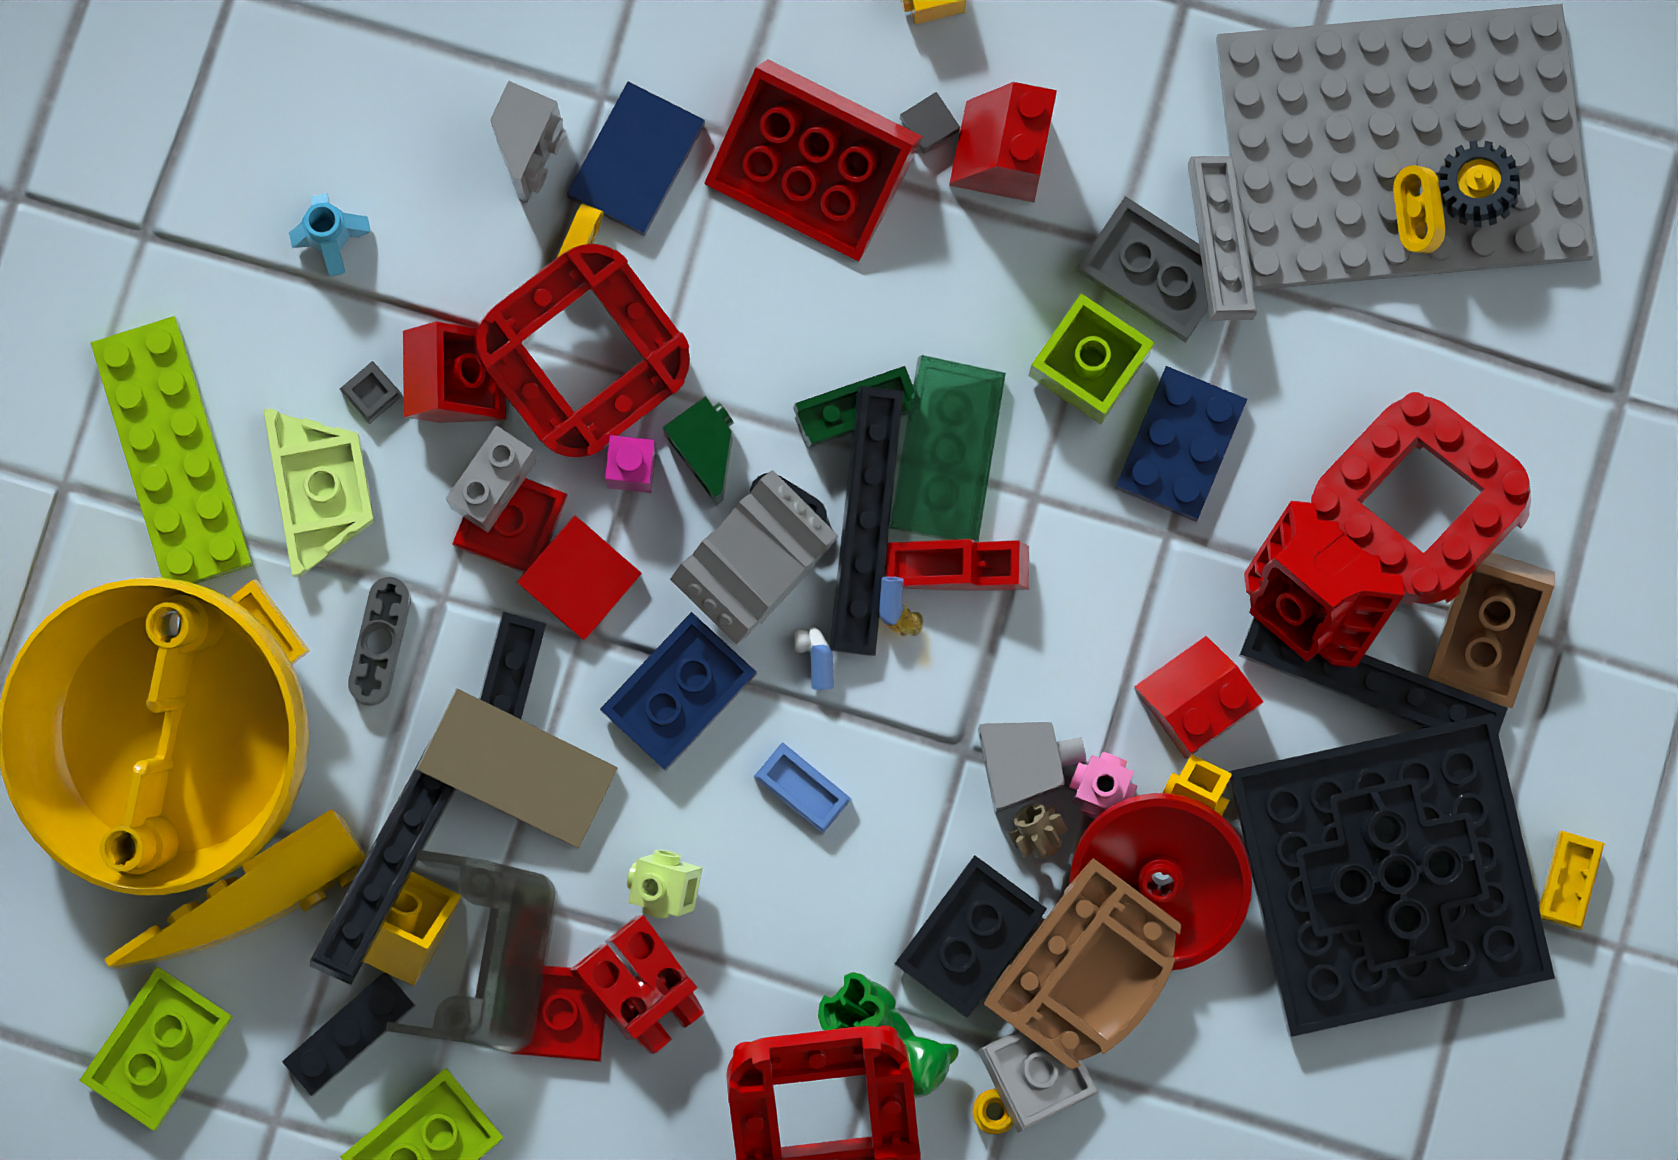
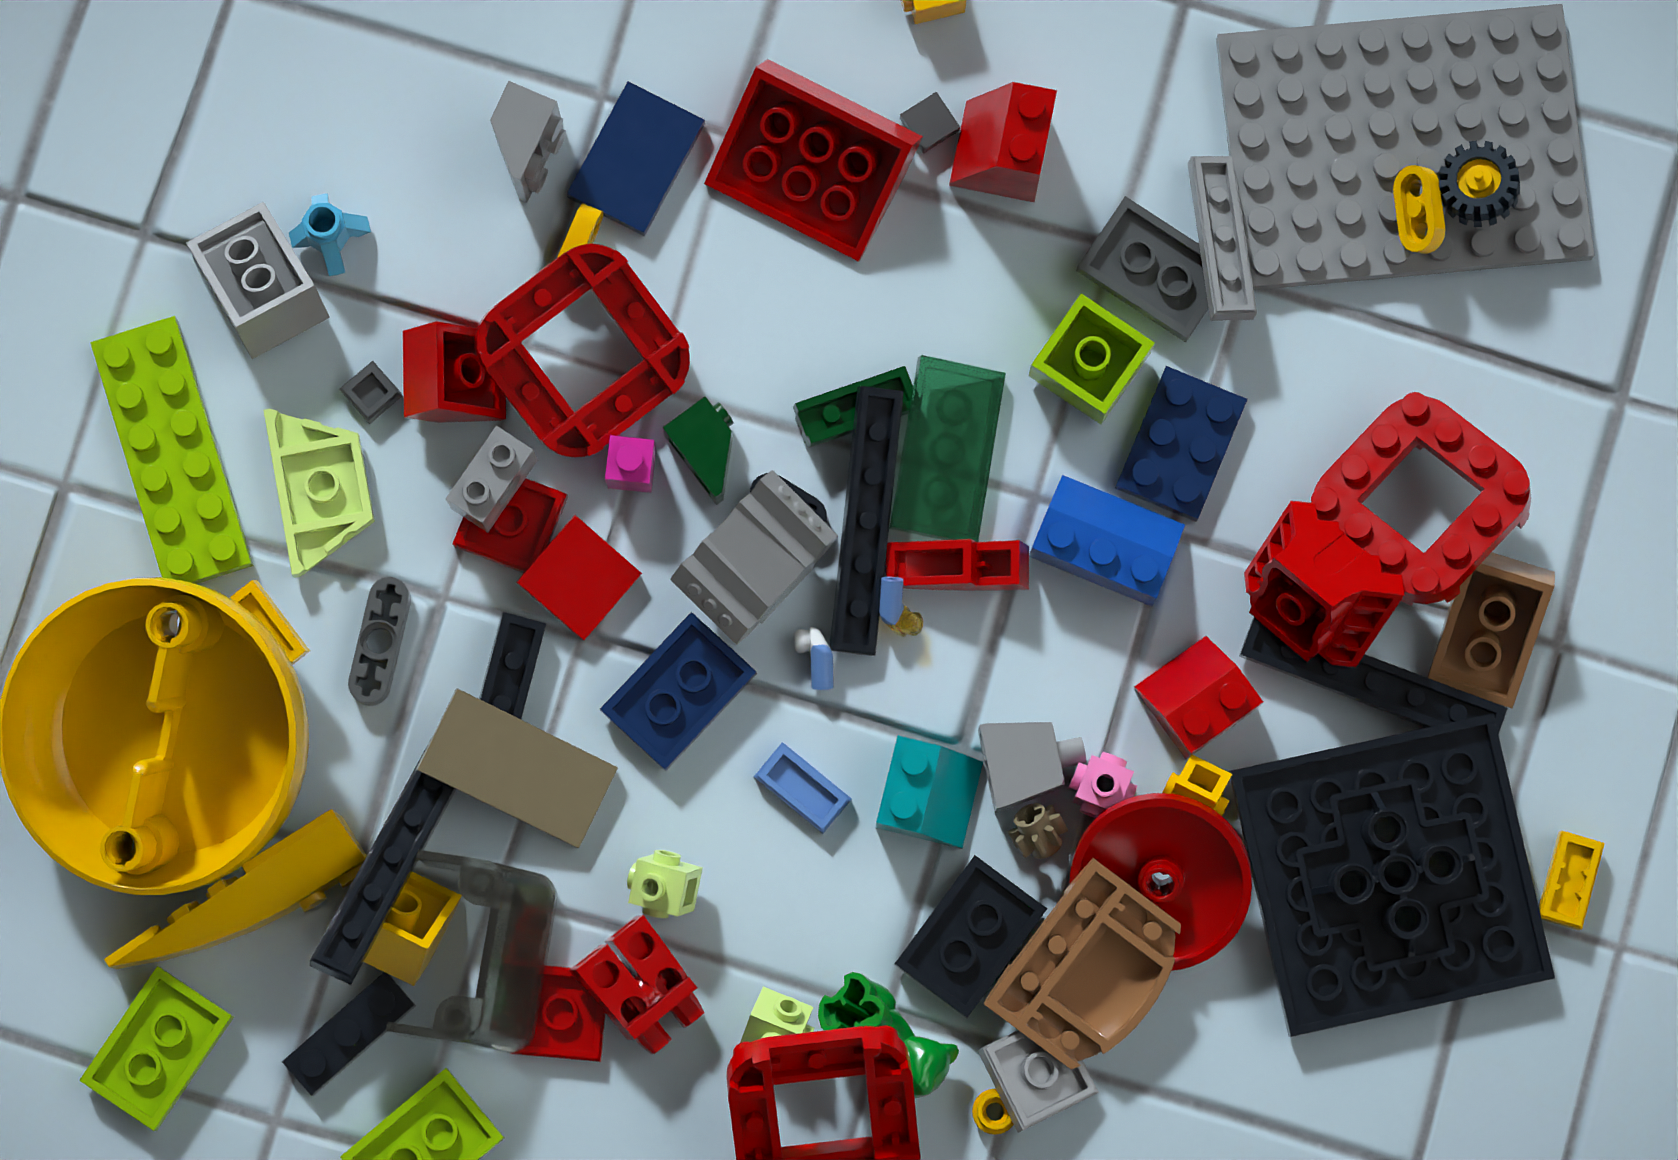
(258, 280): none -> light grey slope
(777, 1016): none -> yellowish green brick
(929, 792): none -> teal slope
(1107, 540): none -> blue slope

